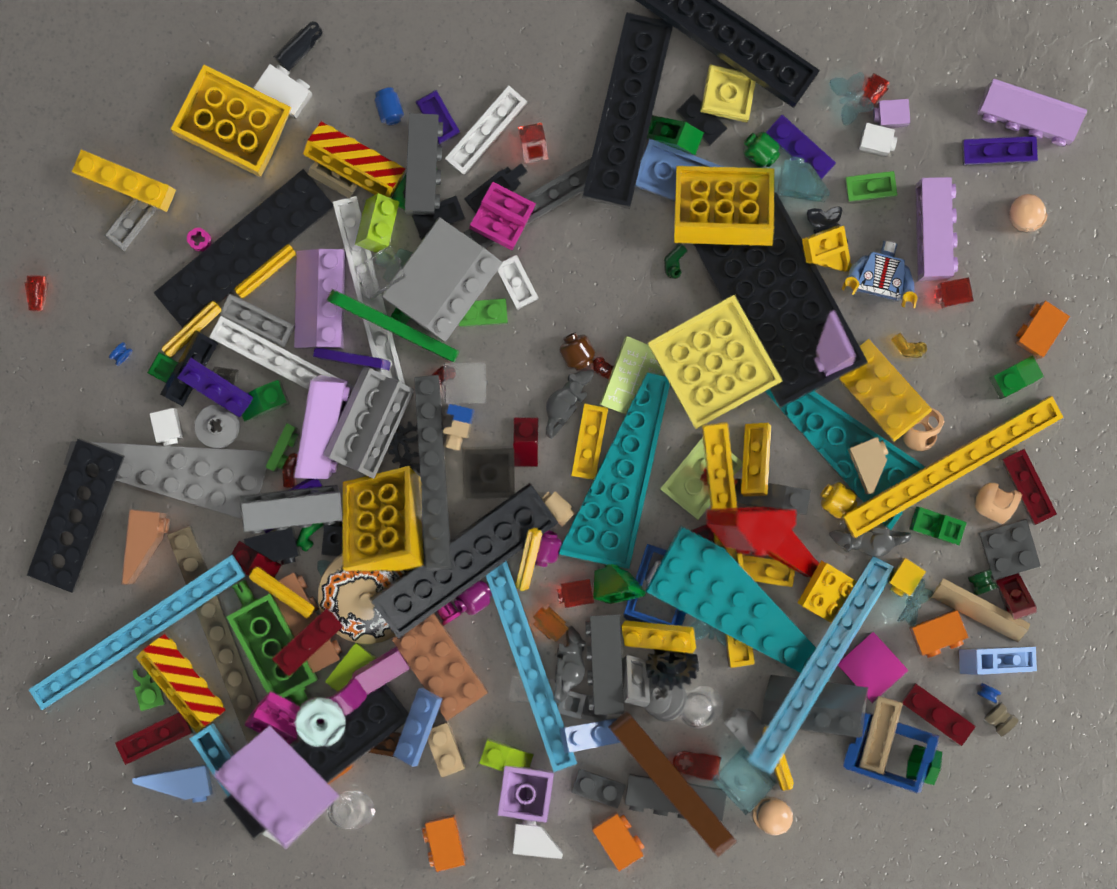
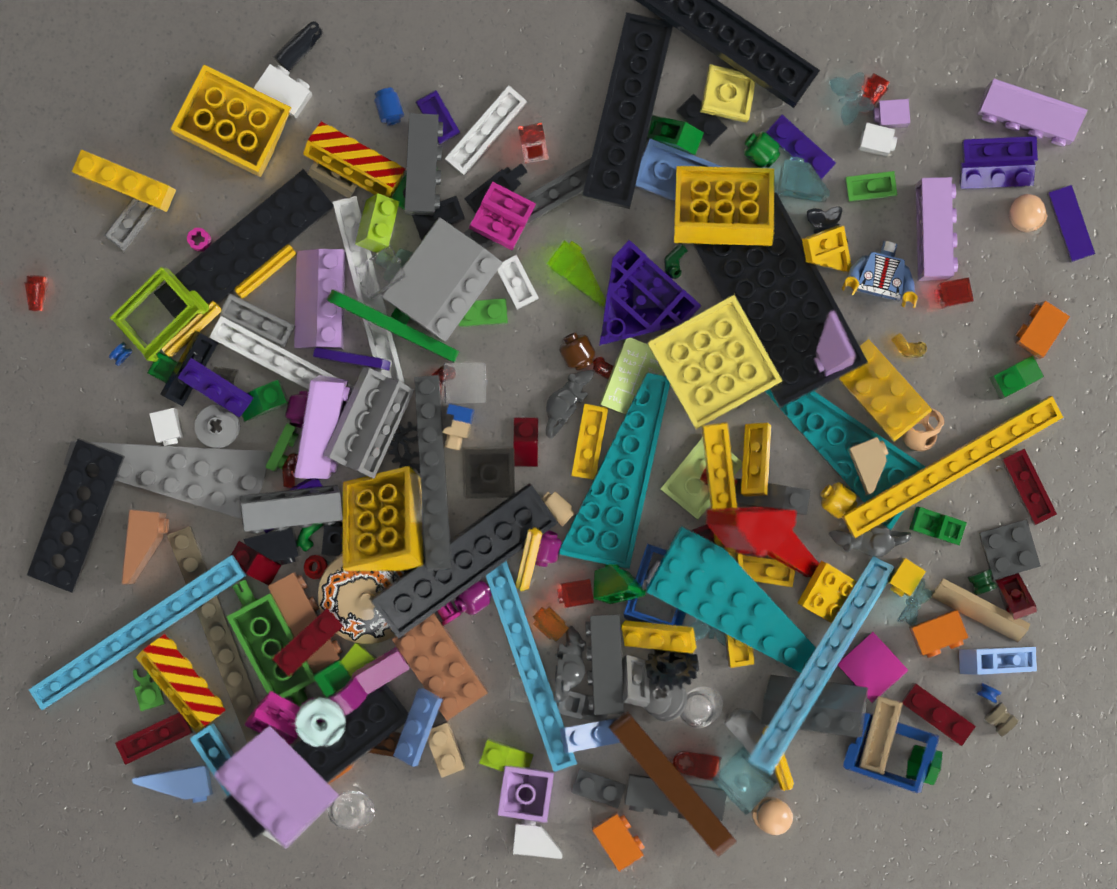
(194, 302): none -> lime piece
(281, 592): yellow axle -> none
(296, 409): none -> magenta head
(322, 565): none -> red plate
(332, 678): none -> green panel
(444, 843): orange brick -> none
(574, 268): none -> clear neon green slope
(642, 298): none -> dark purple wedge
(996, 503): light nougat helmet -> none
(997, 174): none -> dark purple plate
(1071, 223): none -> dark purple tile

